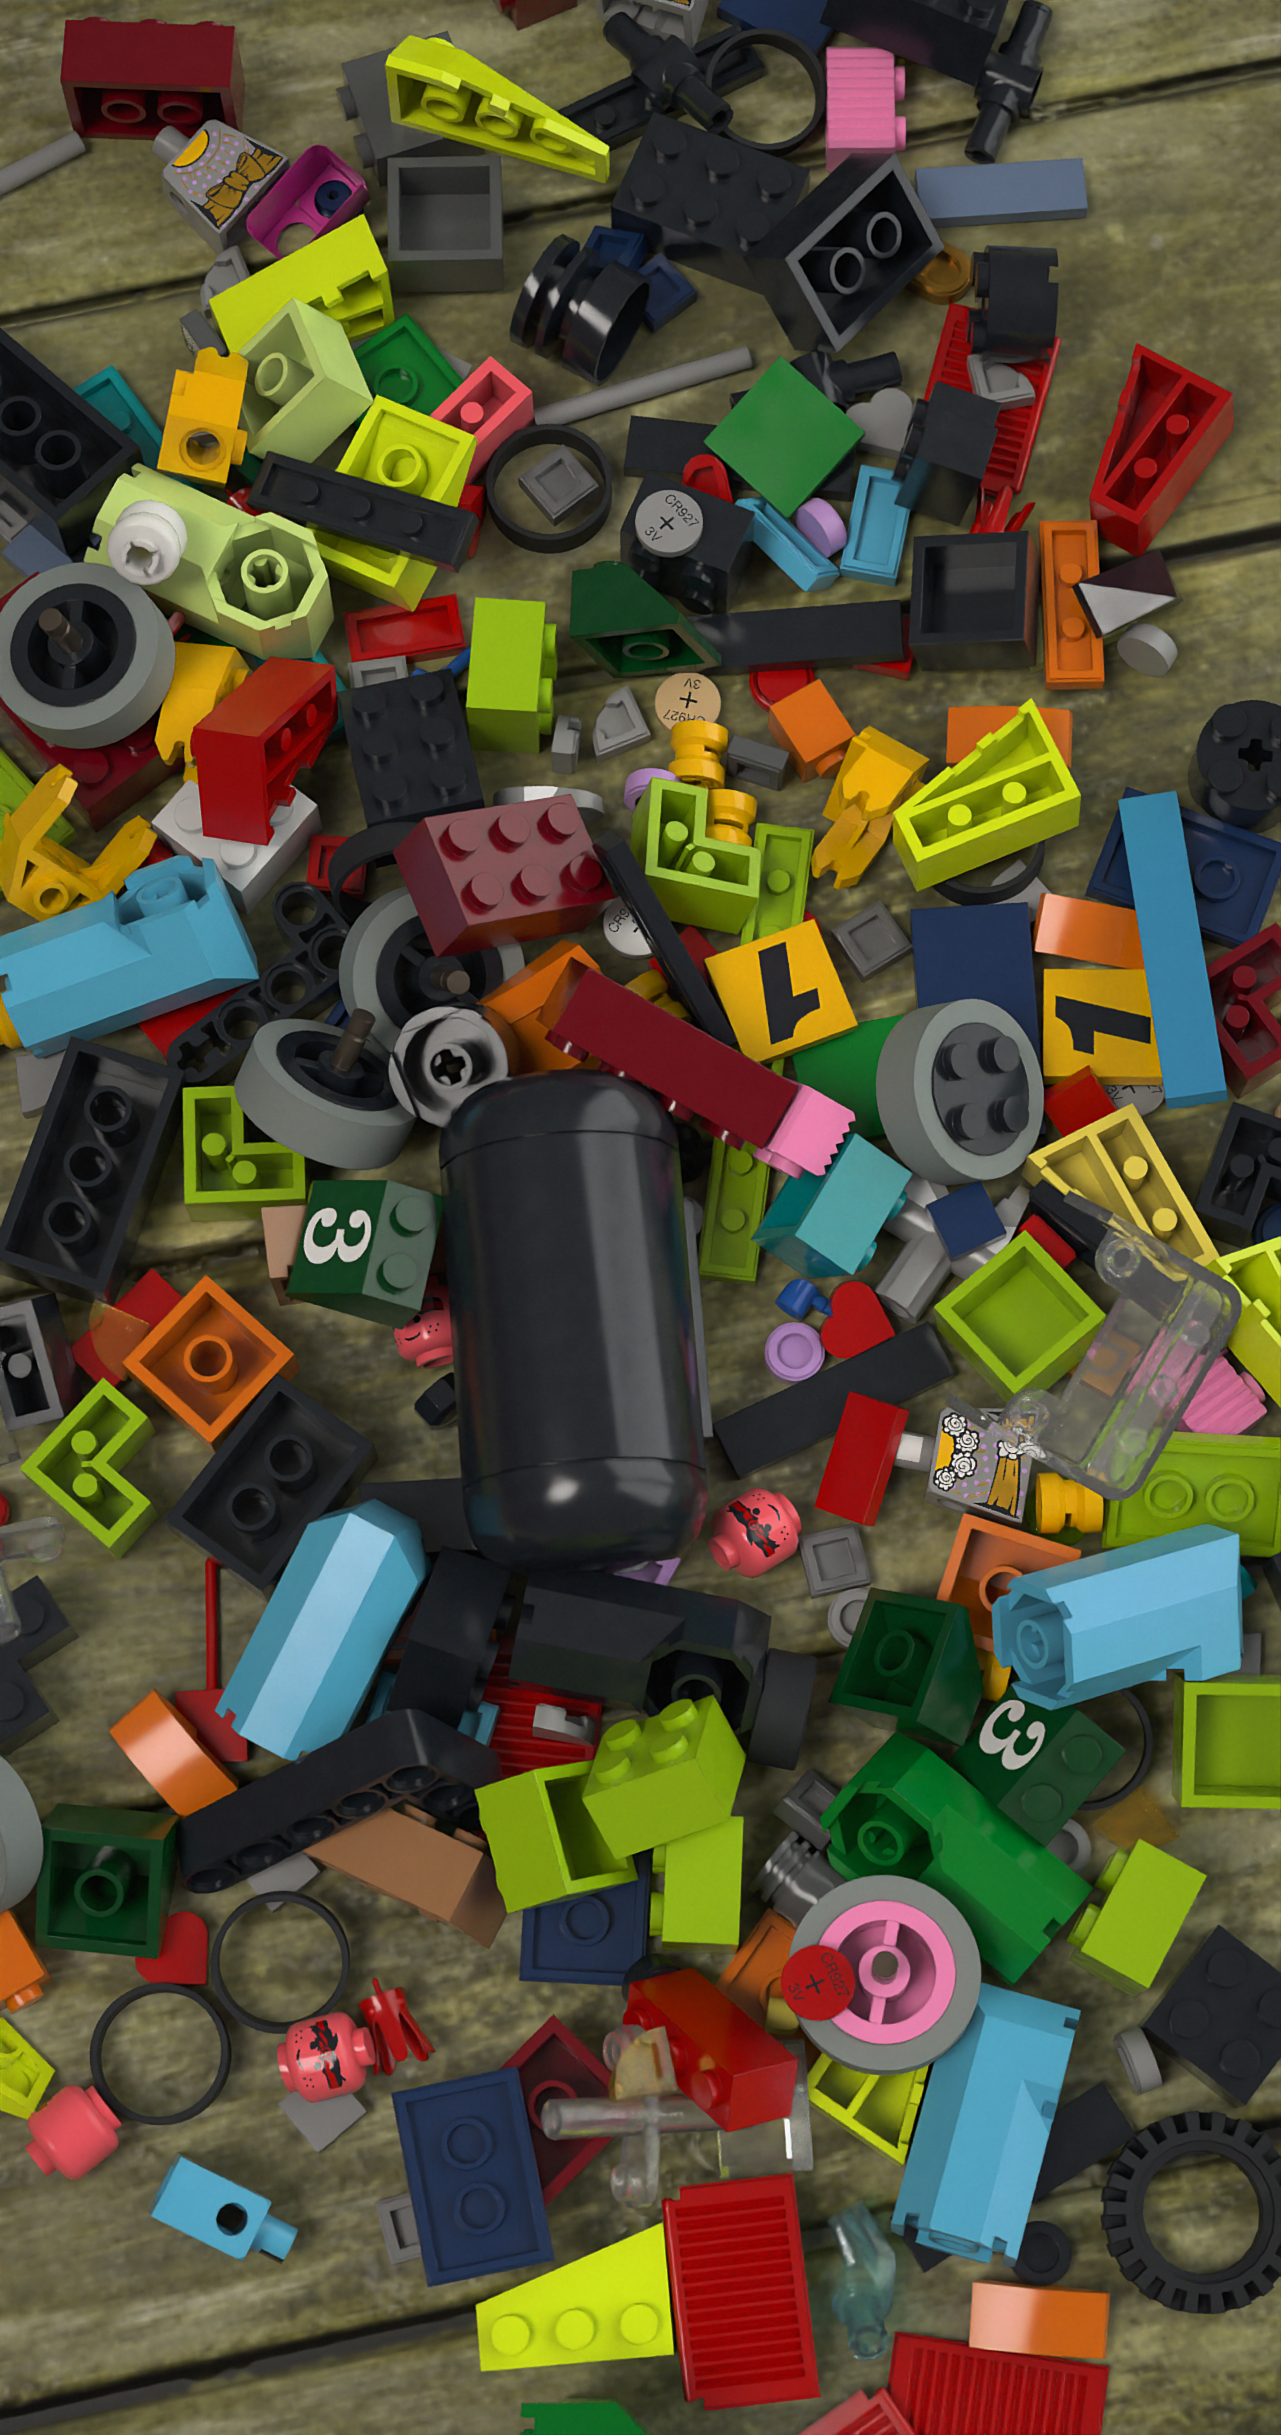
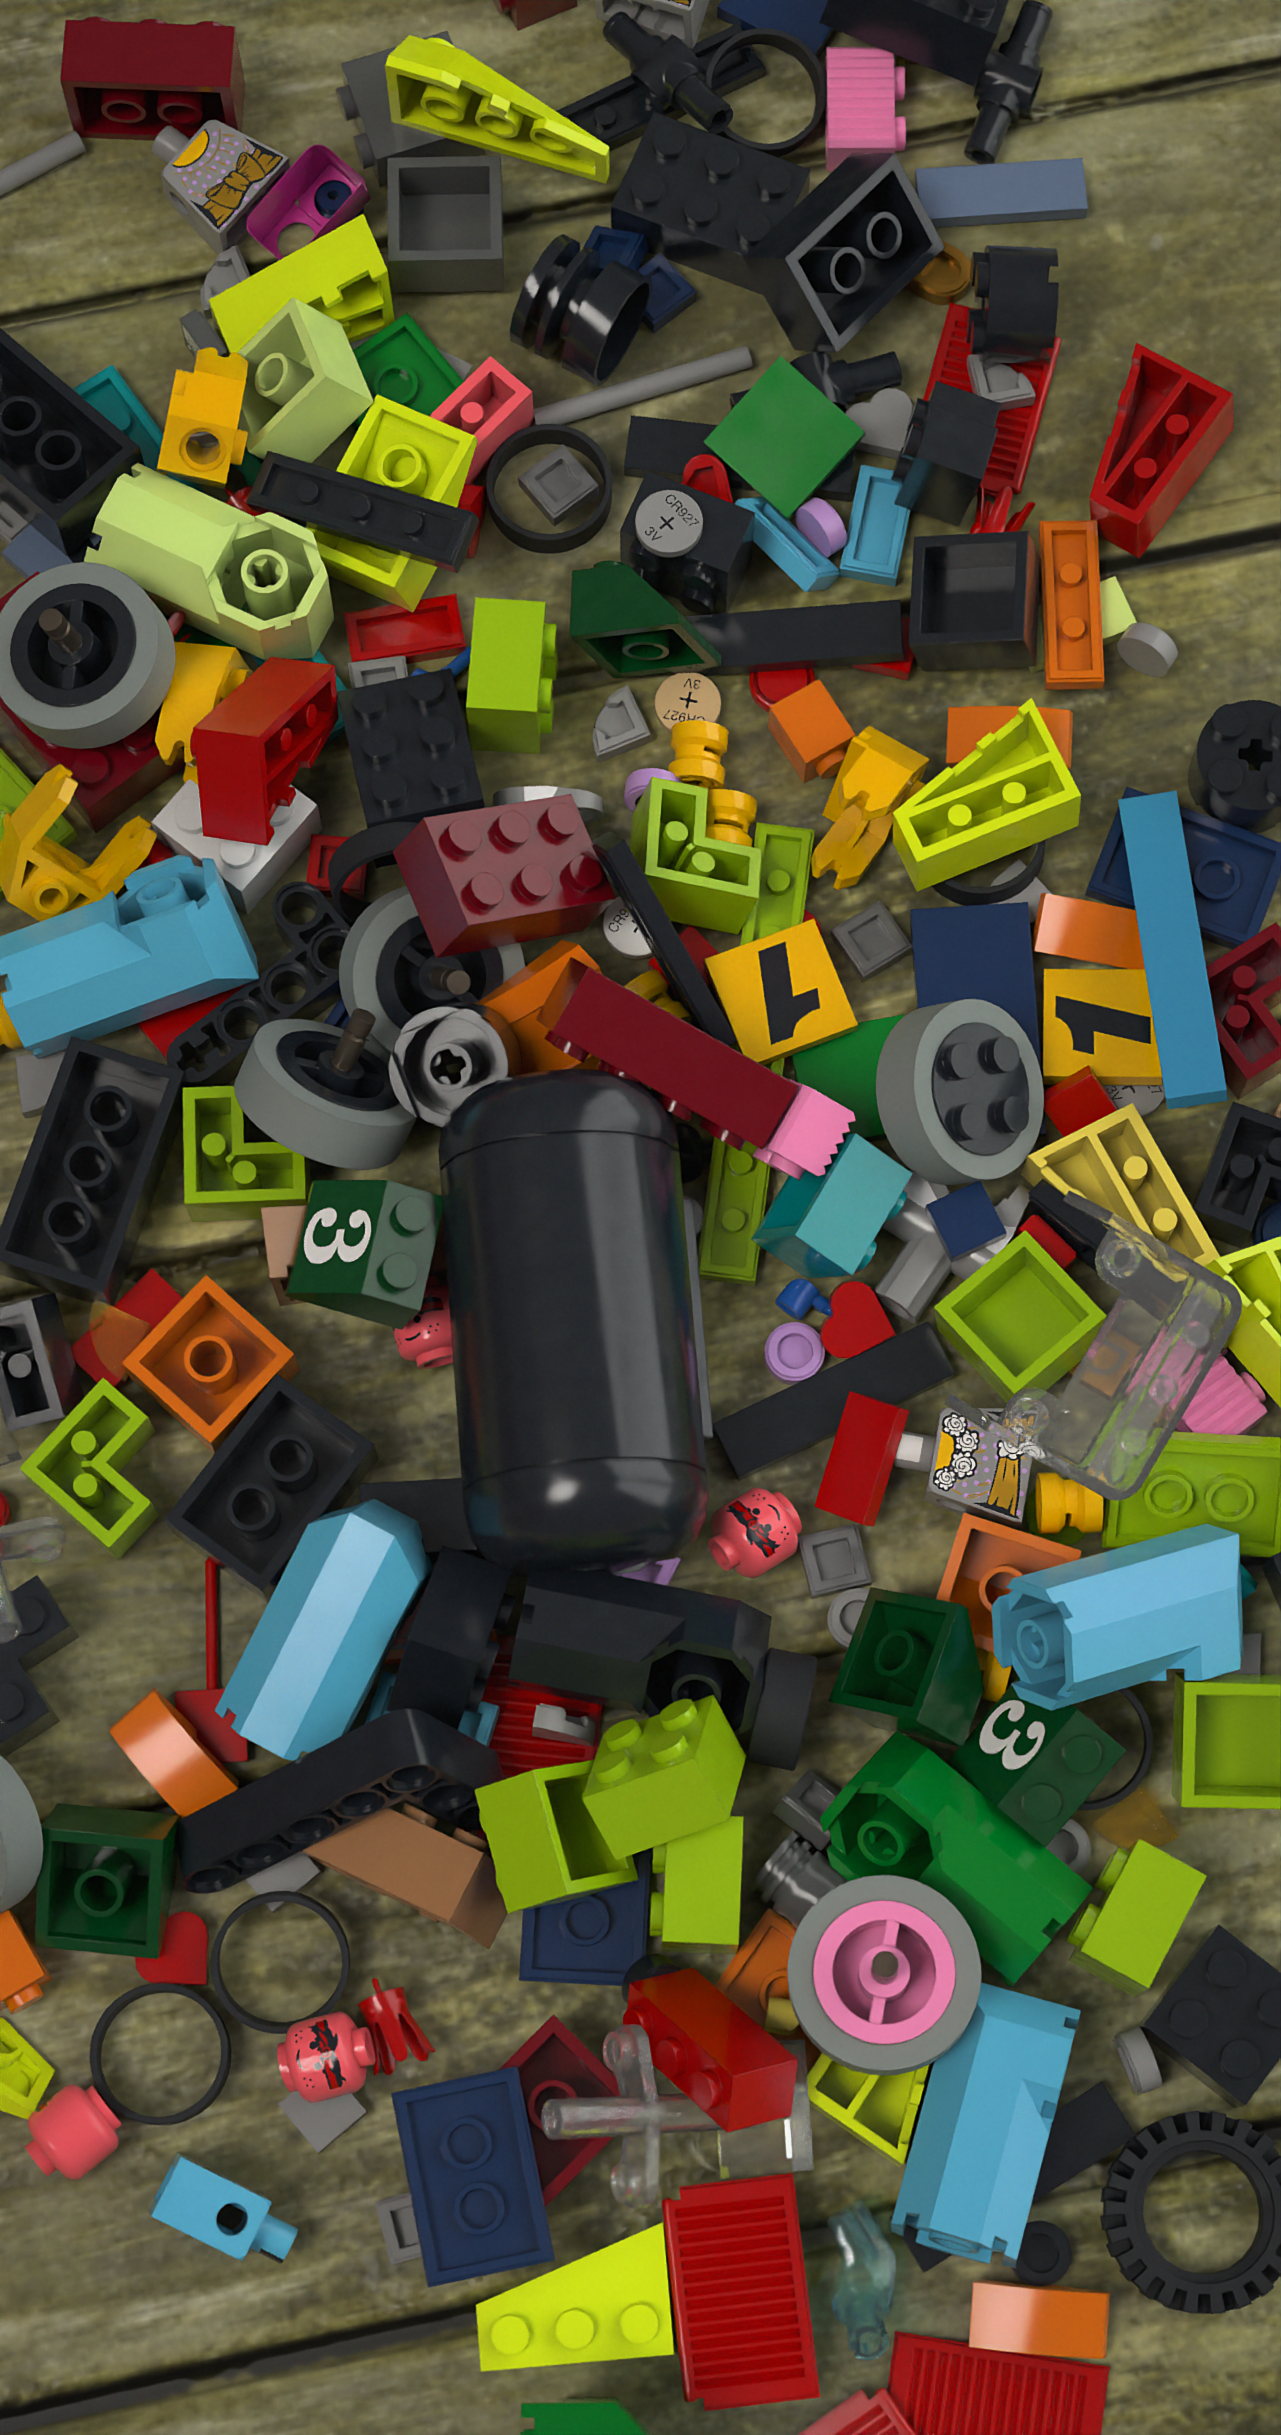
(147, 542): white piece -> none
(438, 1403): black tile -> none
(566, 744): light grey tile -> none
(643, 2069): clear yellow tile -> none
(757, 763): dark grey tile -> none
(817, 1983): red piece -> none
(1127, 593): black slope -> none

